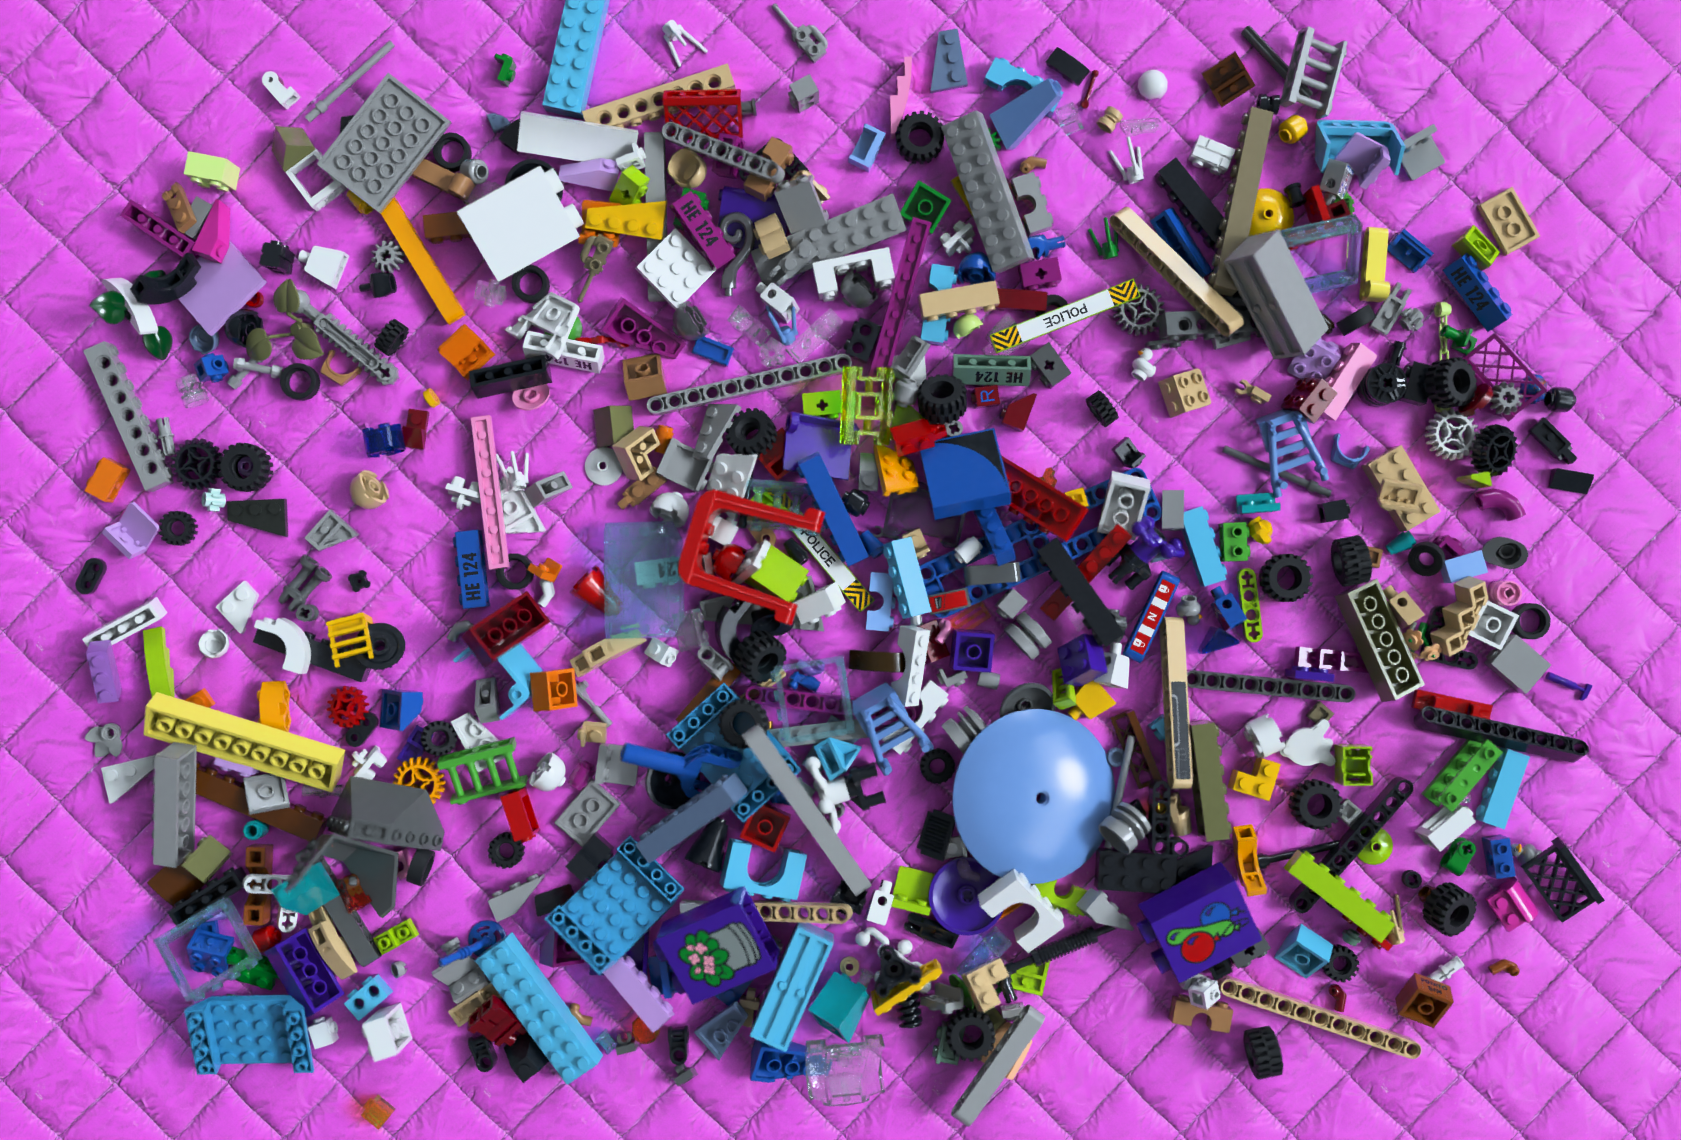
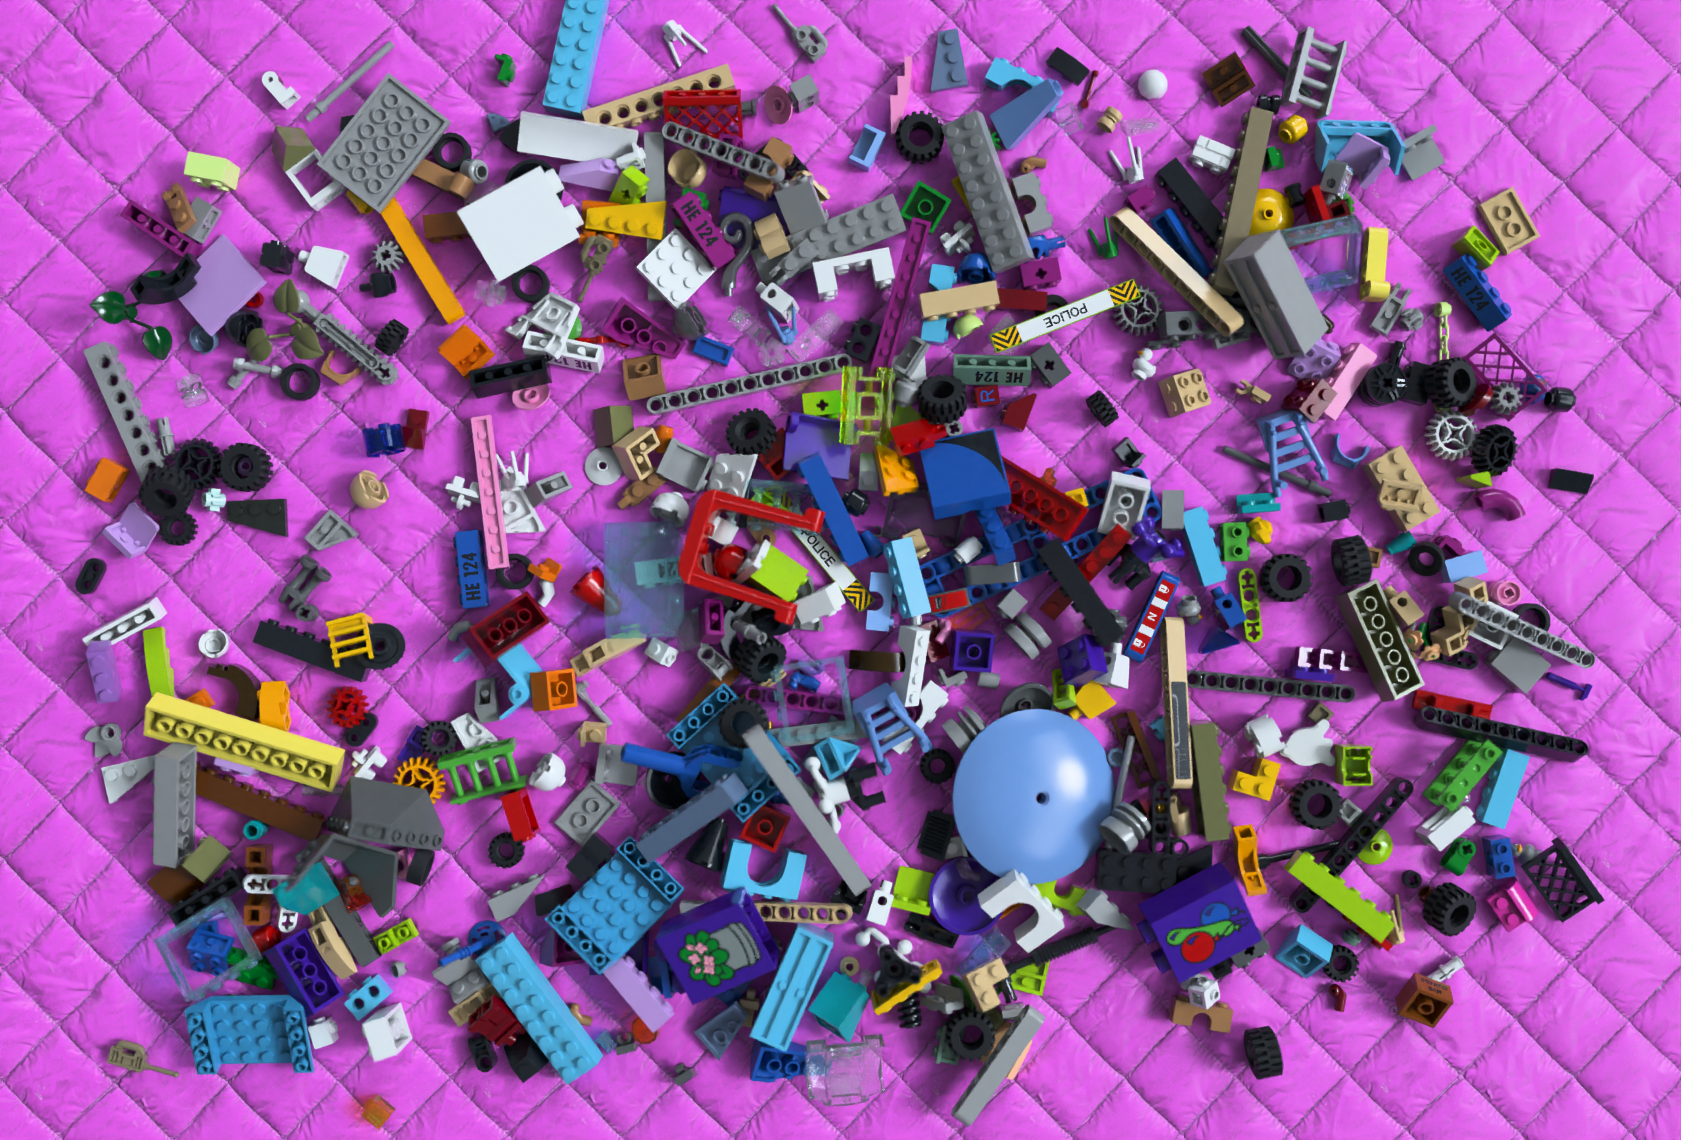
(137, 1061): none -> dark tan piece
(141, 314): white slope -> none
(163, 503): none -> black tyre
(211, 368): blue brick -> none
(215, 234): dark pink slope -> none
(239, 606): white wing -> none
(246, 684): none -> dark brown arch
(265, 793): light grey tile -> none
(297, 645): white arch -> none
(353, 578): black plate -> none
(399, 708): blue slope -> none
(431, 398): yellow tile -> none
(678, 1040): black piece -> none
(711, 621): none -> magenta brick
(715, 422): light grey wing -> none
(749, 631): none -> light grey pin
(778, 104): none -> bright pink dish
(796, 552): black cone -> none
(857, 291): flat silver cylinder -> none
(1141, 199): none -> magenta brick
(1273, 159): none -> green bracket
(1325, 1022): tan beam -> none
(1356, 320): black tyre -> none
(1409, 250): blue hinge -> none
(1460, 338): green bracket -> none
(1505, 552): dark grey piece -> none
(1506, 966): dark orange arm -> none
(1521, 630): none -> light grey beam
(1552, 441): black hinge -> none

